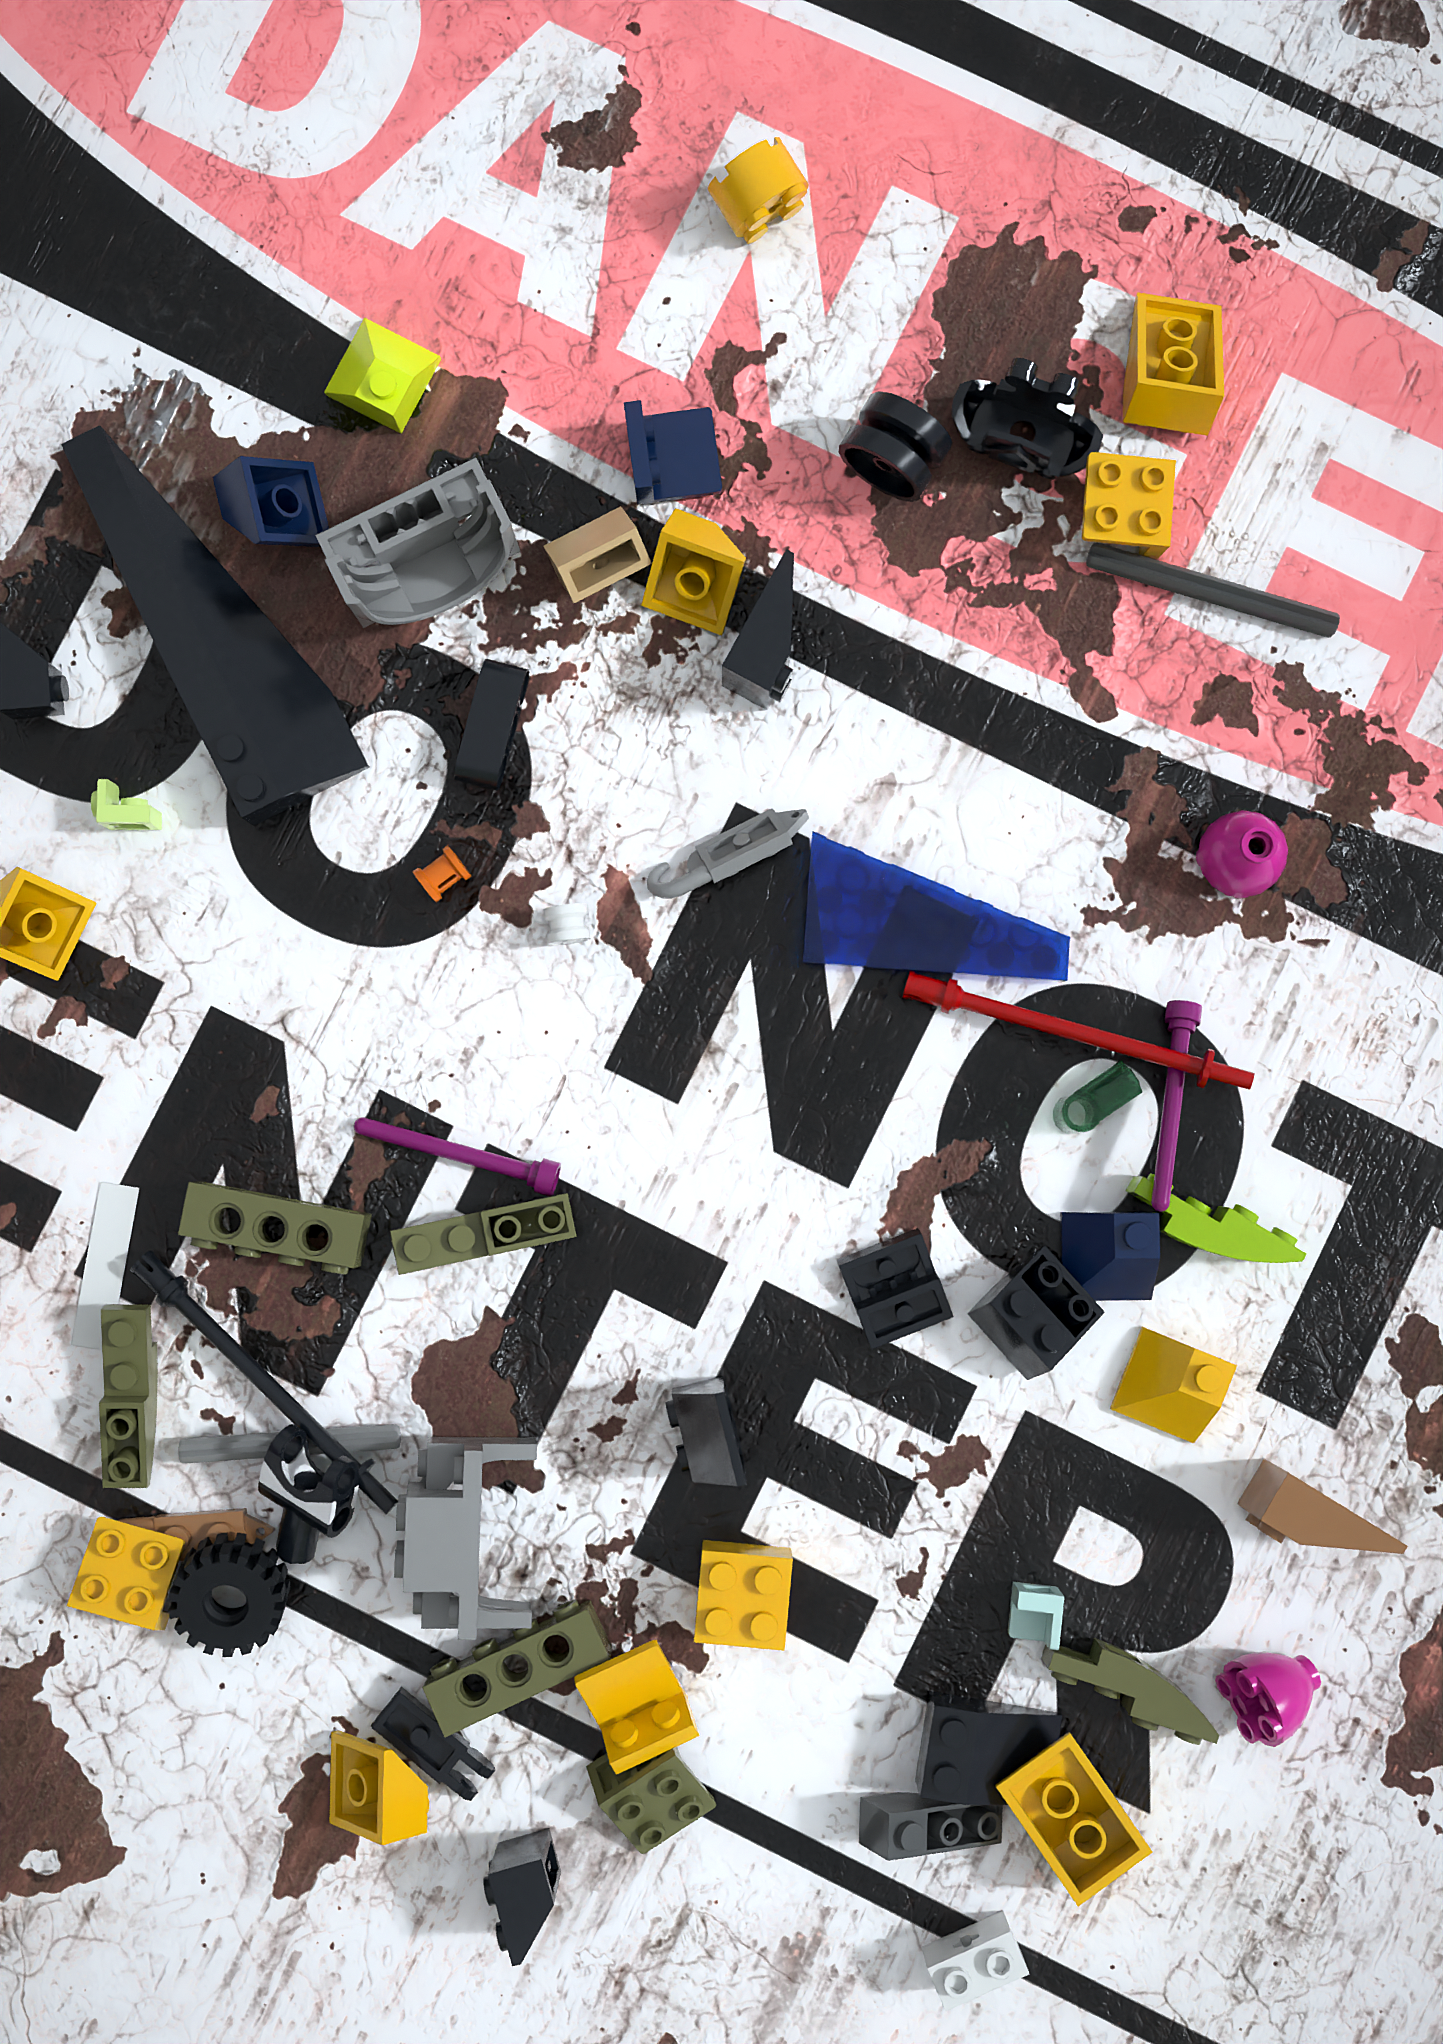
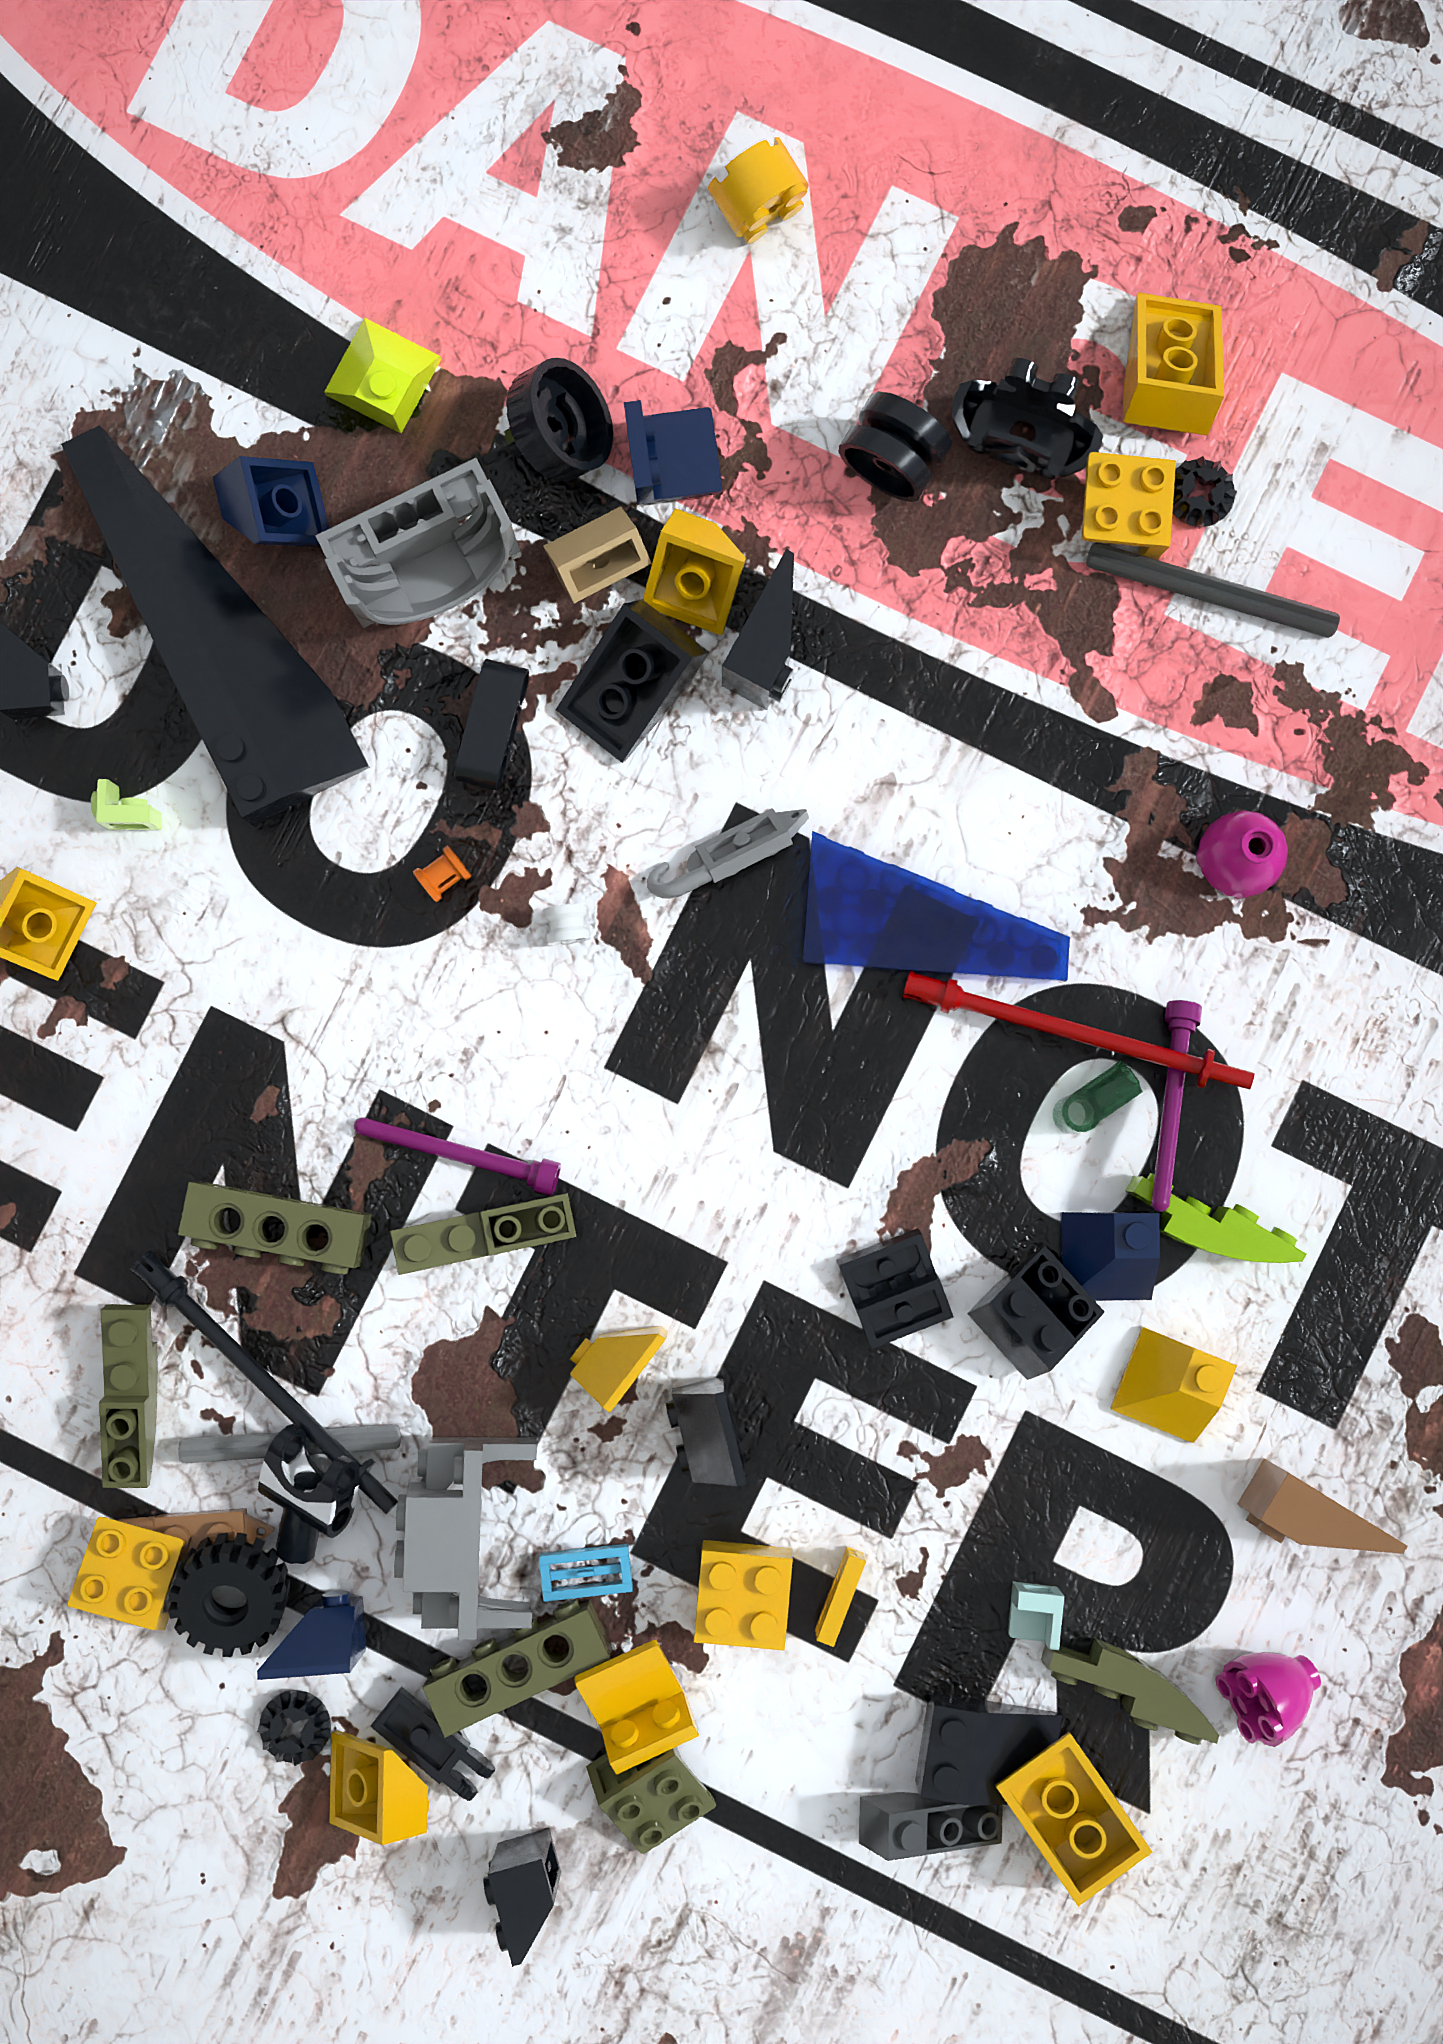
(104, 1260): white sticker -> none
(296, 1706): none -> black gear
(323, 1642): none -> dark blue slope
(549, 405): none -> black piece
(583, 1554): none -> medium azure tile
(615, 1361): none -> yellow slope
(631, 679): none -> black slope
(840, 1596): none -> yellow tile
(974, 1961): white brick -> none
(1197, 510): none -> black gear

